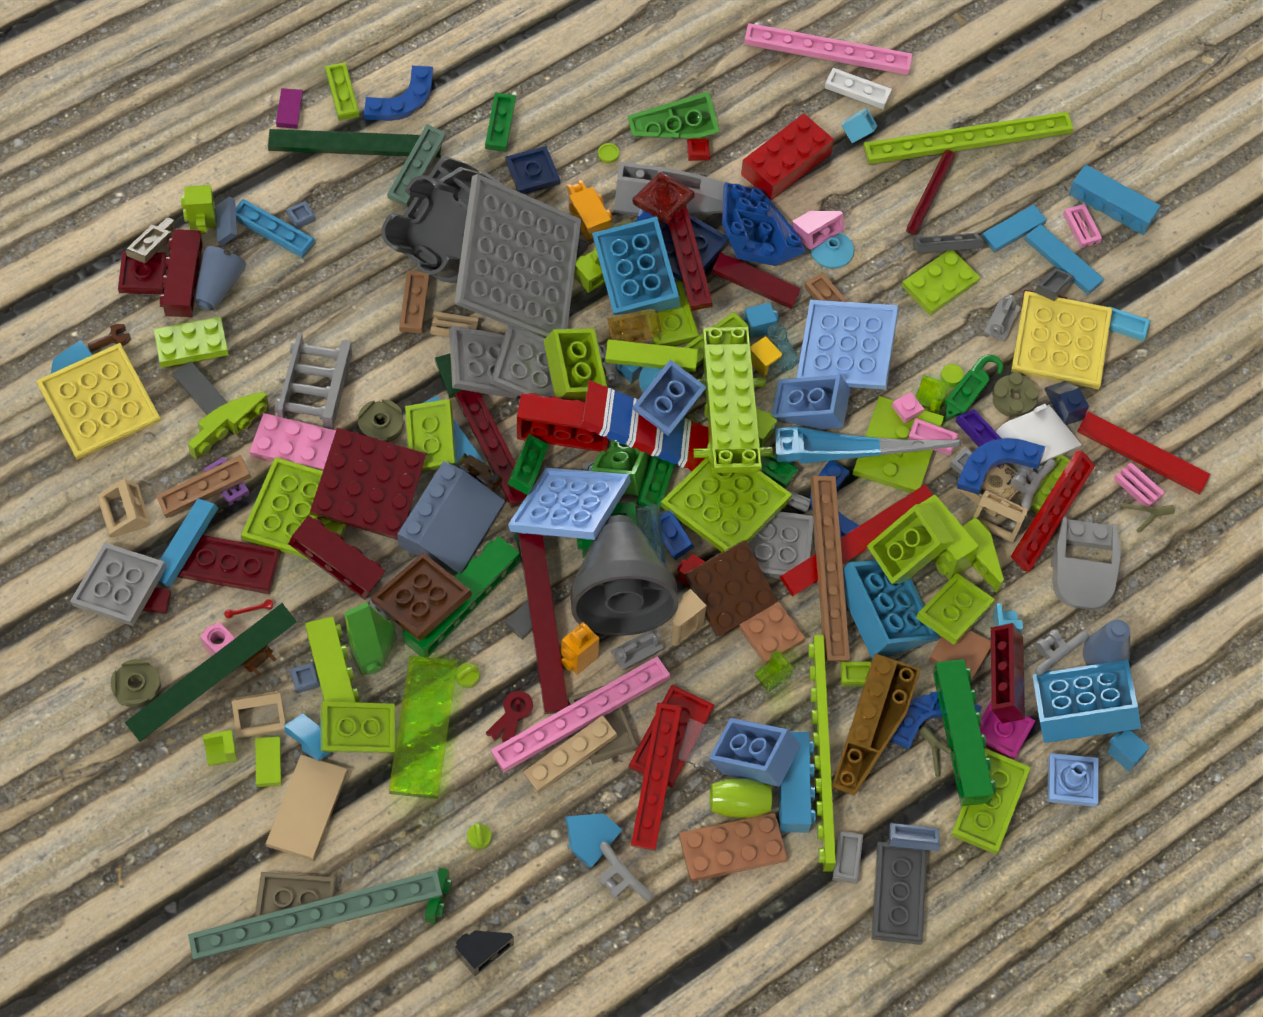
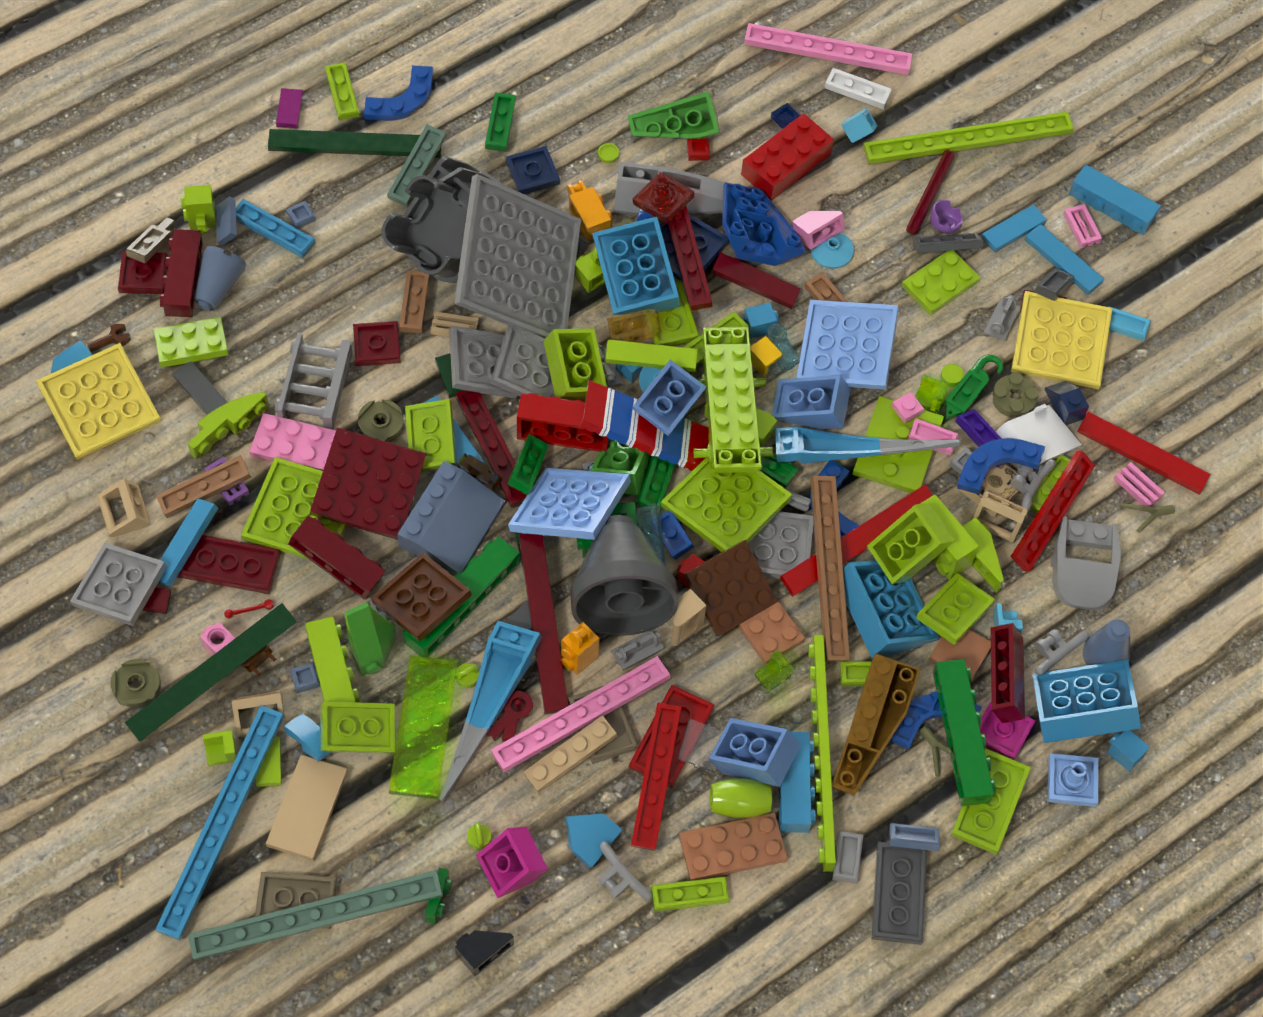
(219, 823): none -> dark azure plate
(376, 343): none -> dark red tile
(503, 666): none -> dark azure plate
(511, 861): none -> dark pink slope
(690, 894): none -> lime tile
(784, 115): none -> clear blue tile
(946, 218): none -> medium lavender hair

